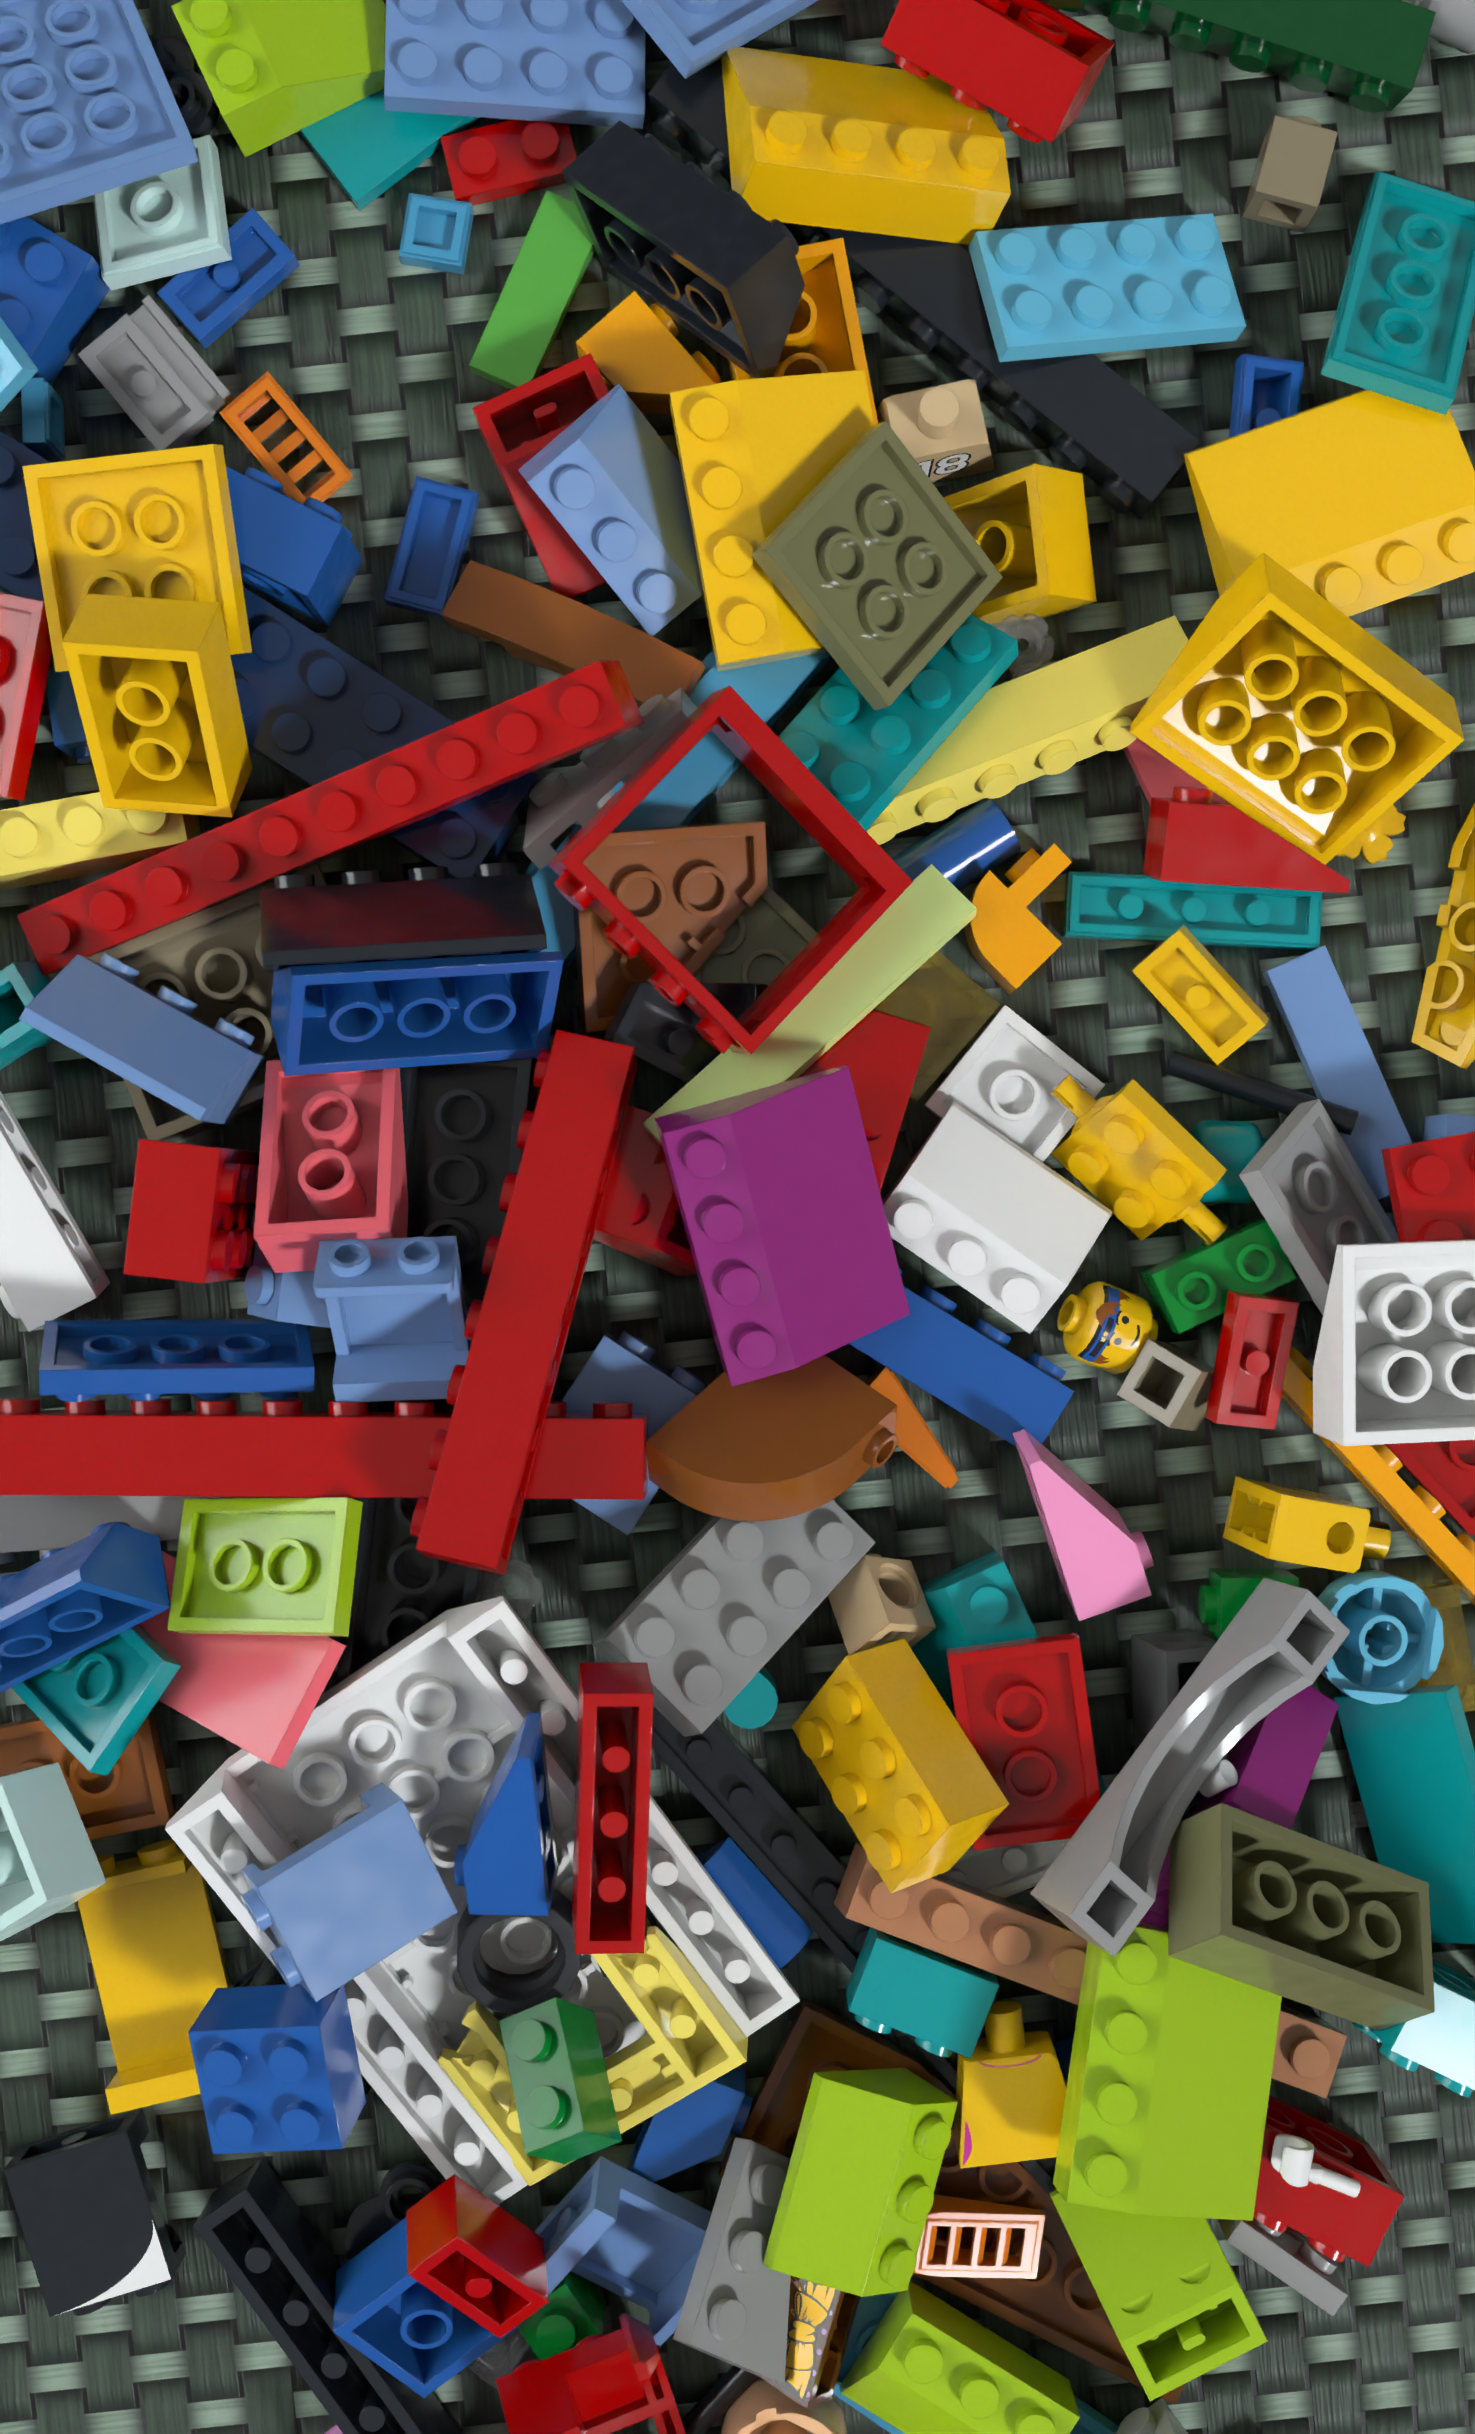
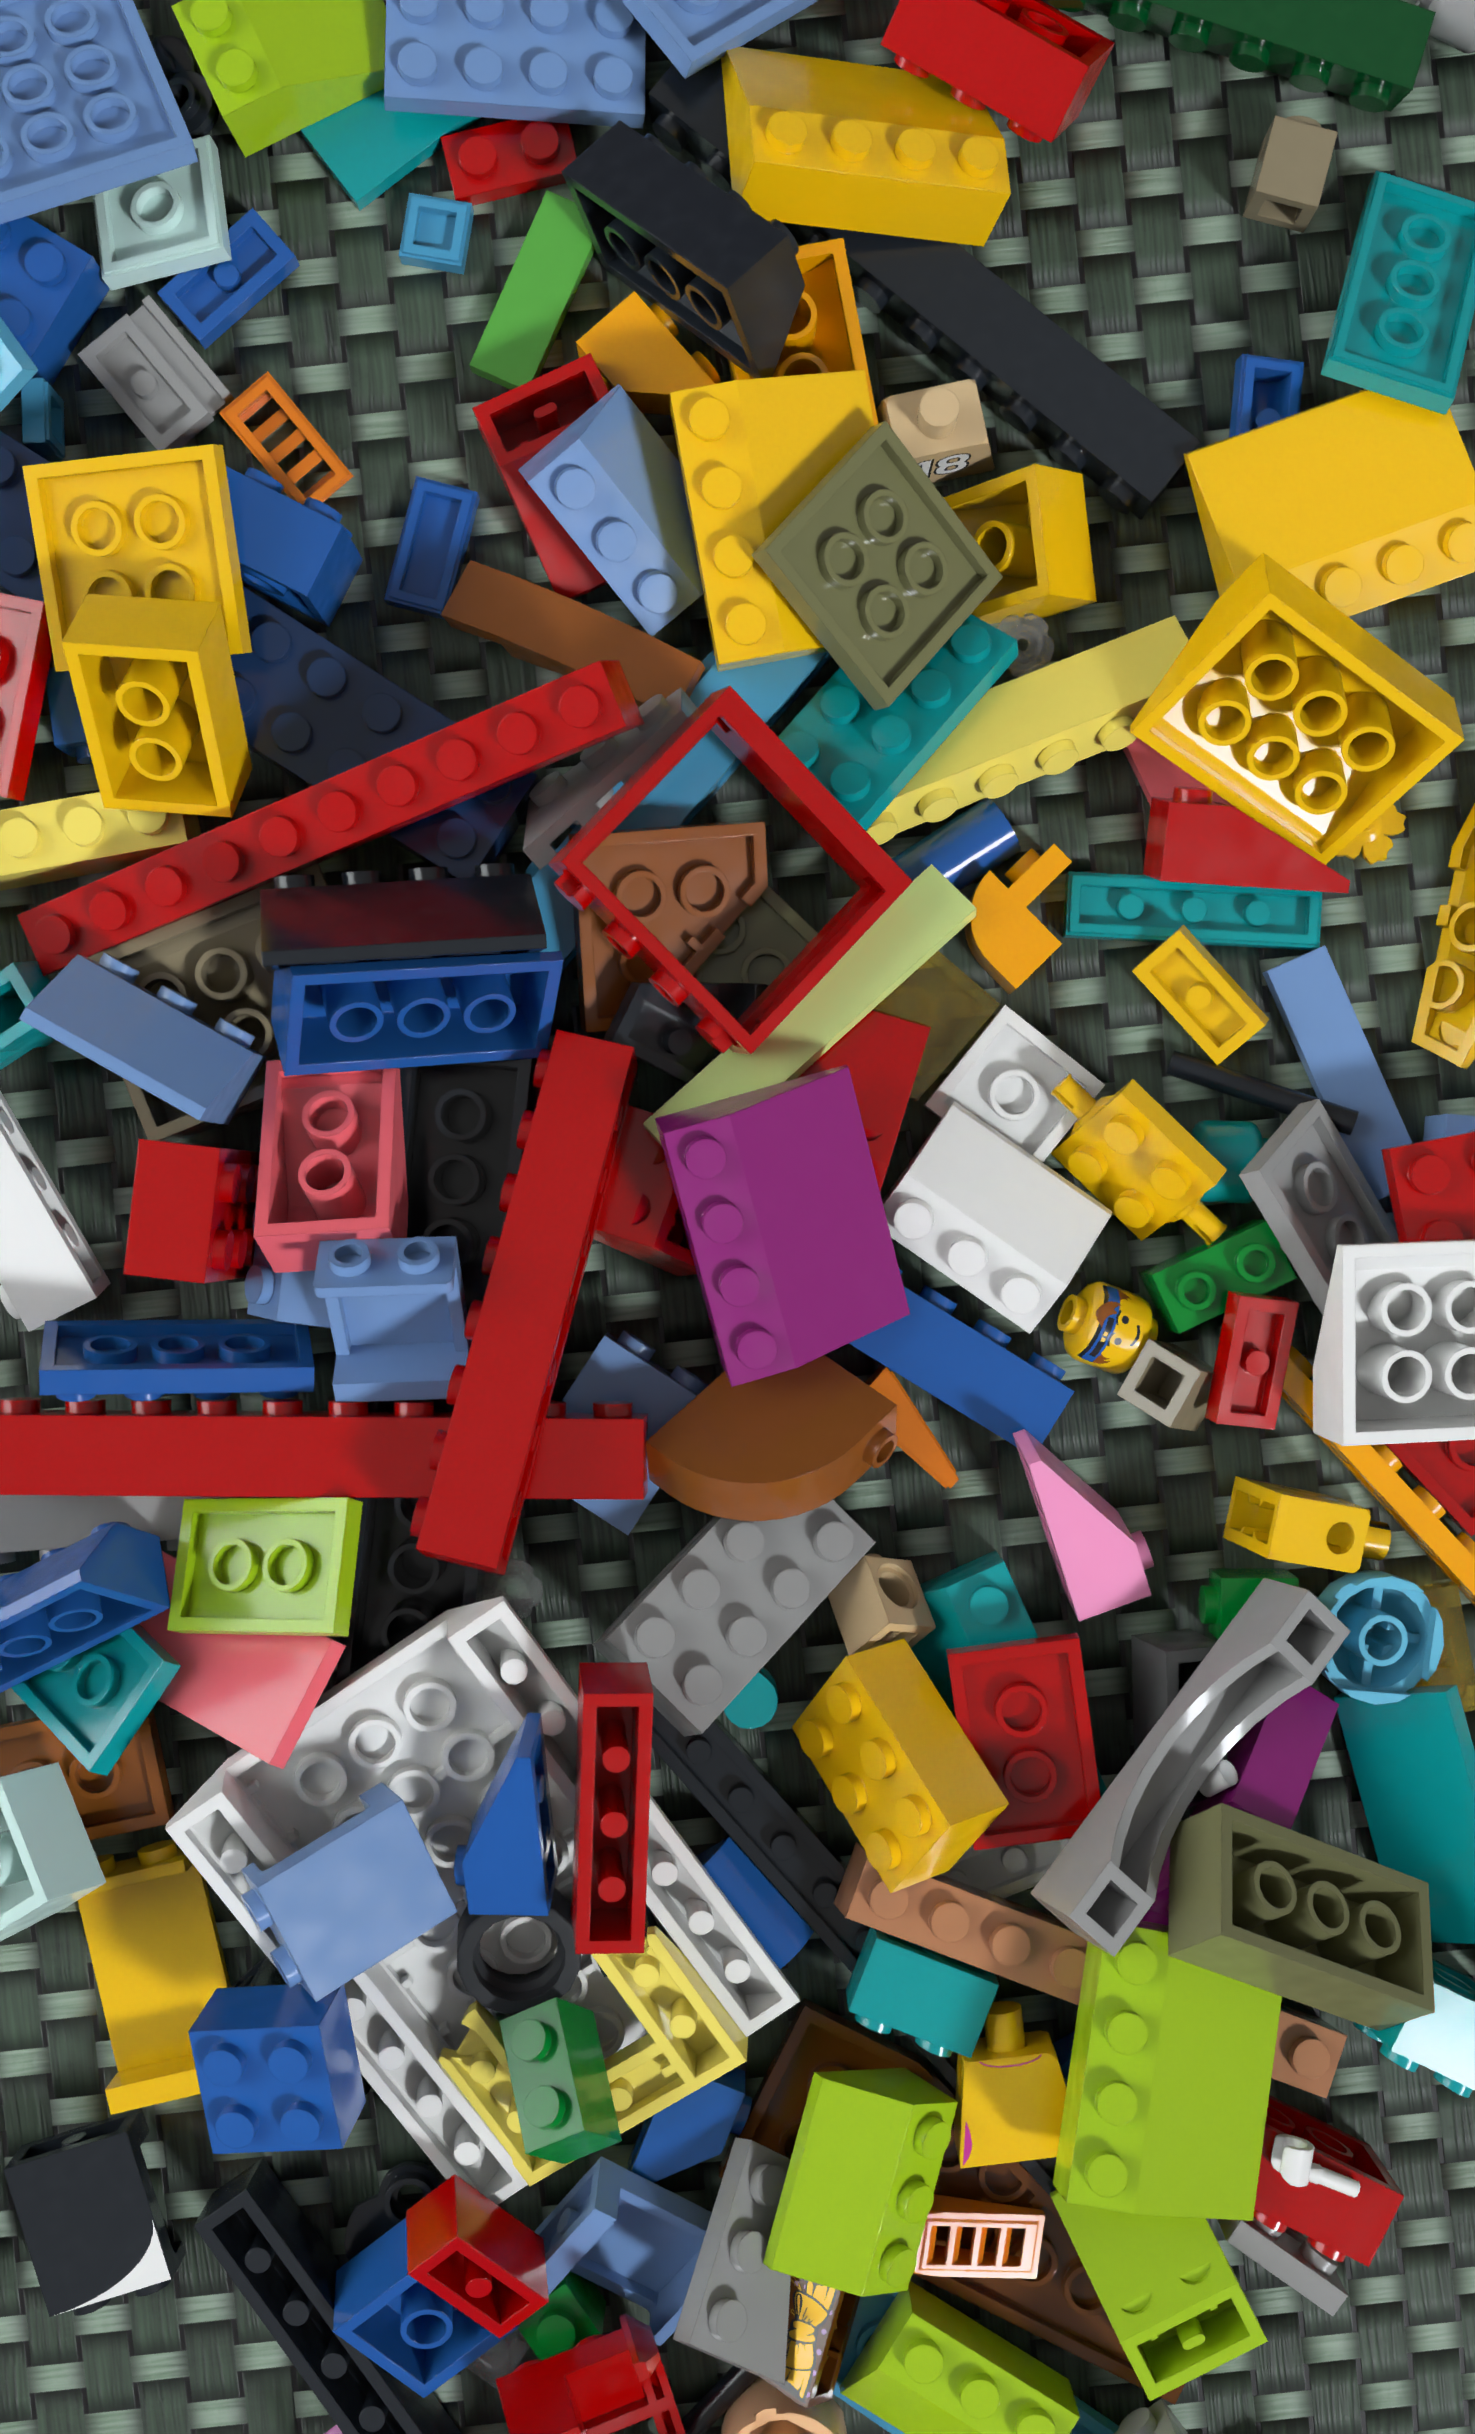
(1106, 286): medium azure plate -> none

